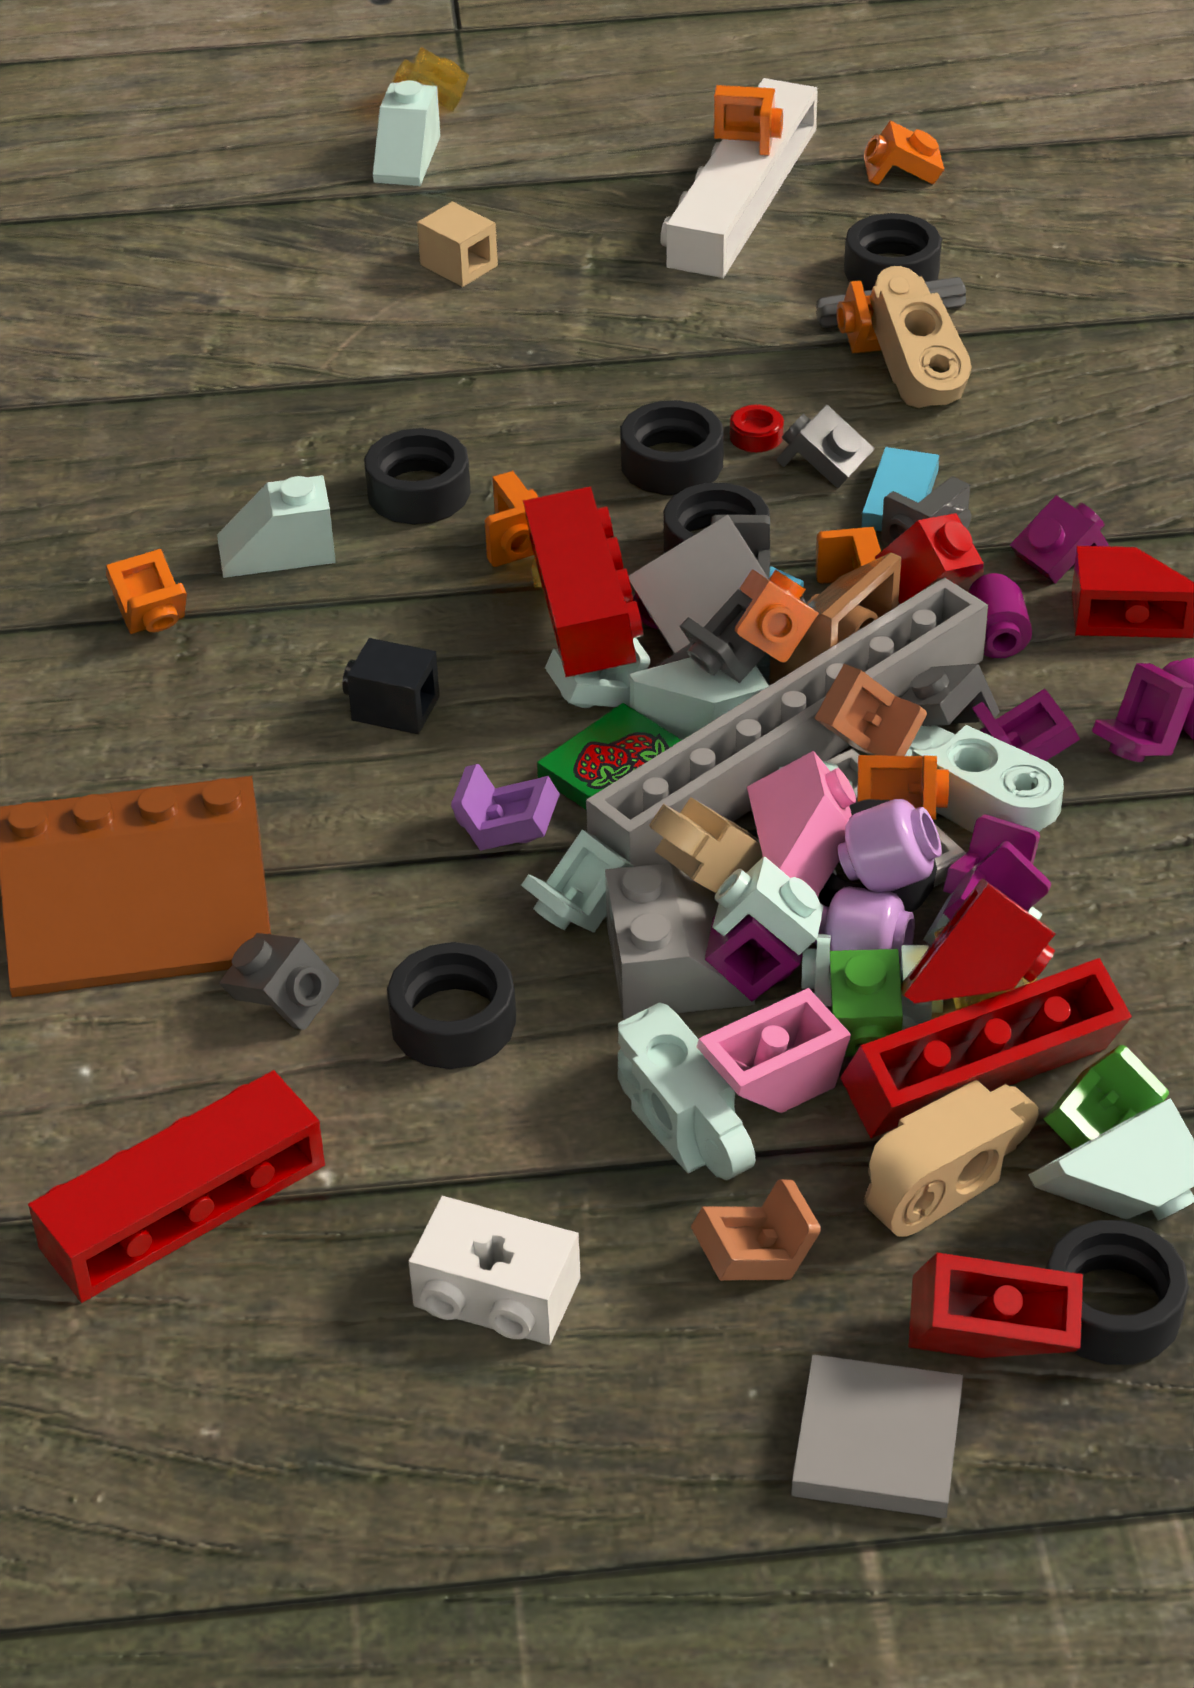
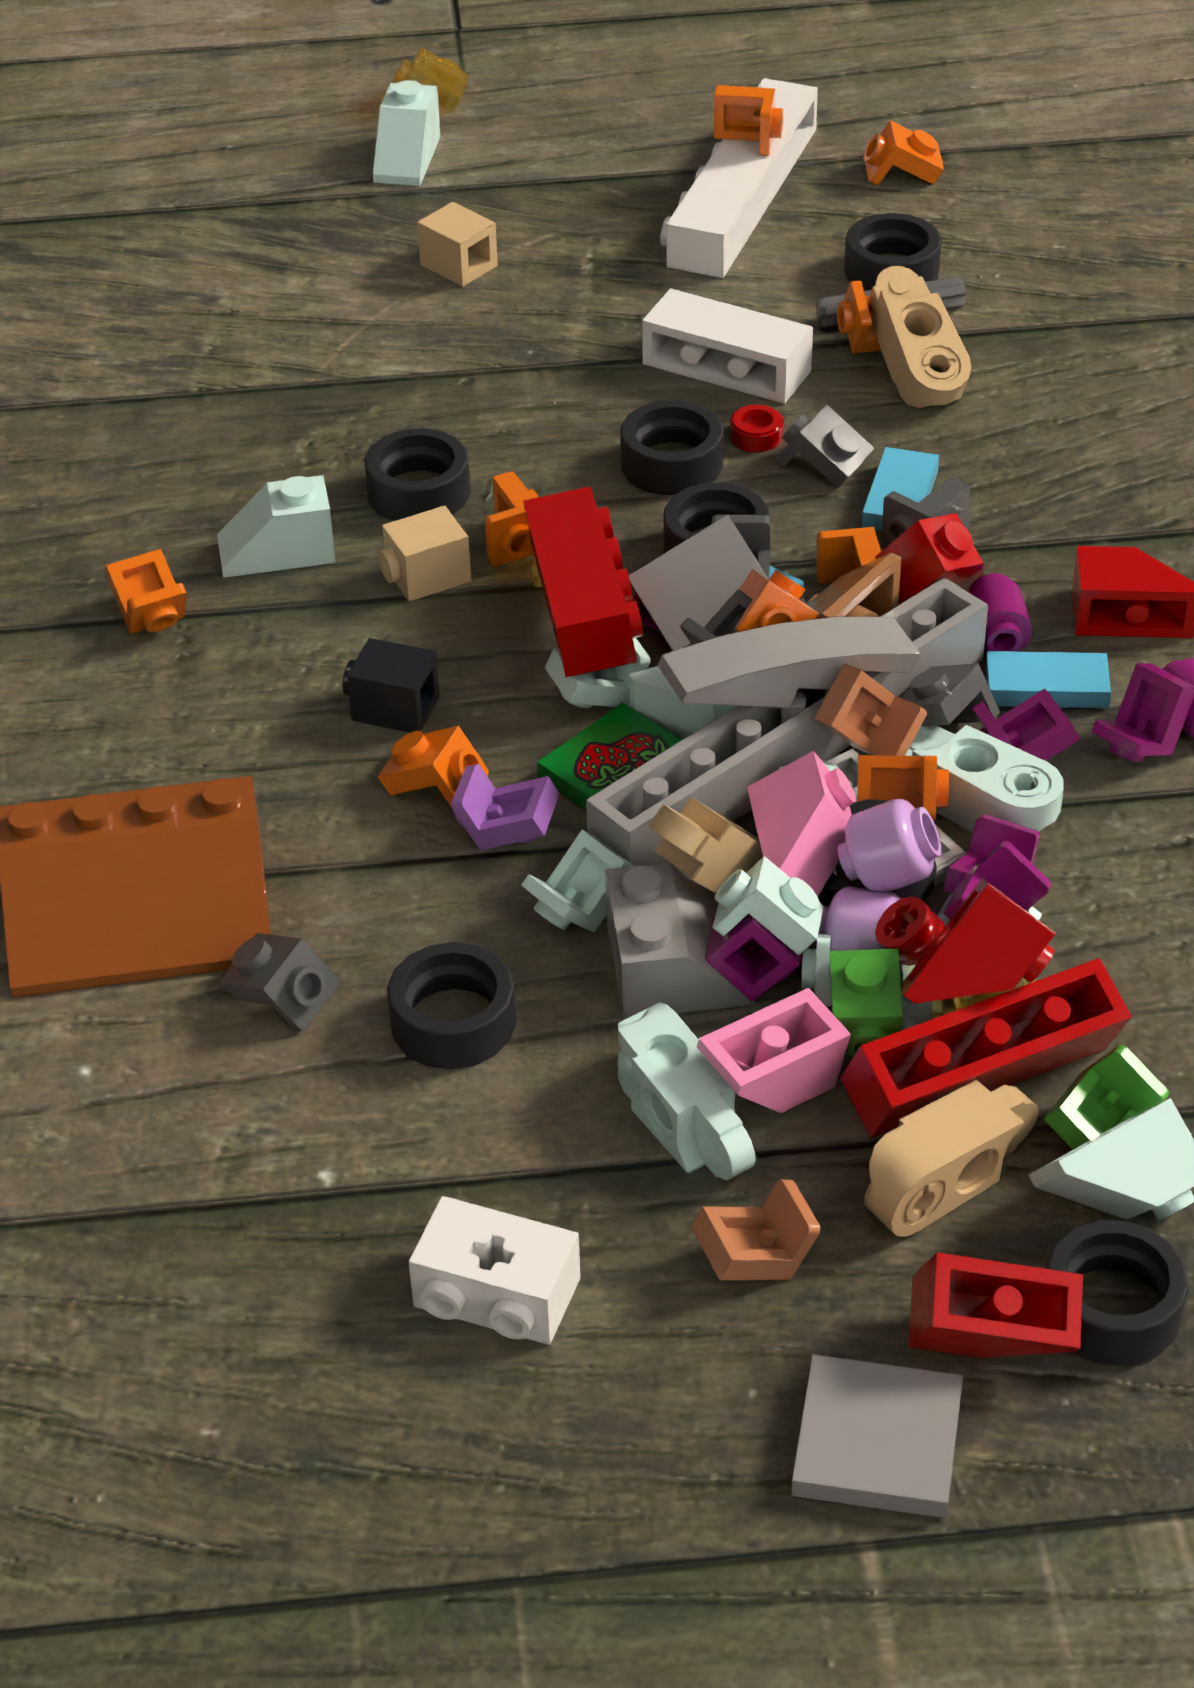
(177, 1185): red brick -> none
(425, 553): none -> tan brick
(429, 761): none -> orange bracket
(727, 345): none -> white brick
(775, 660): none -> light grey slope
(909, 928): none -> red bush
(1053, 537): magenta bracket -> none
(1069, 678): none -> medium azure tile

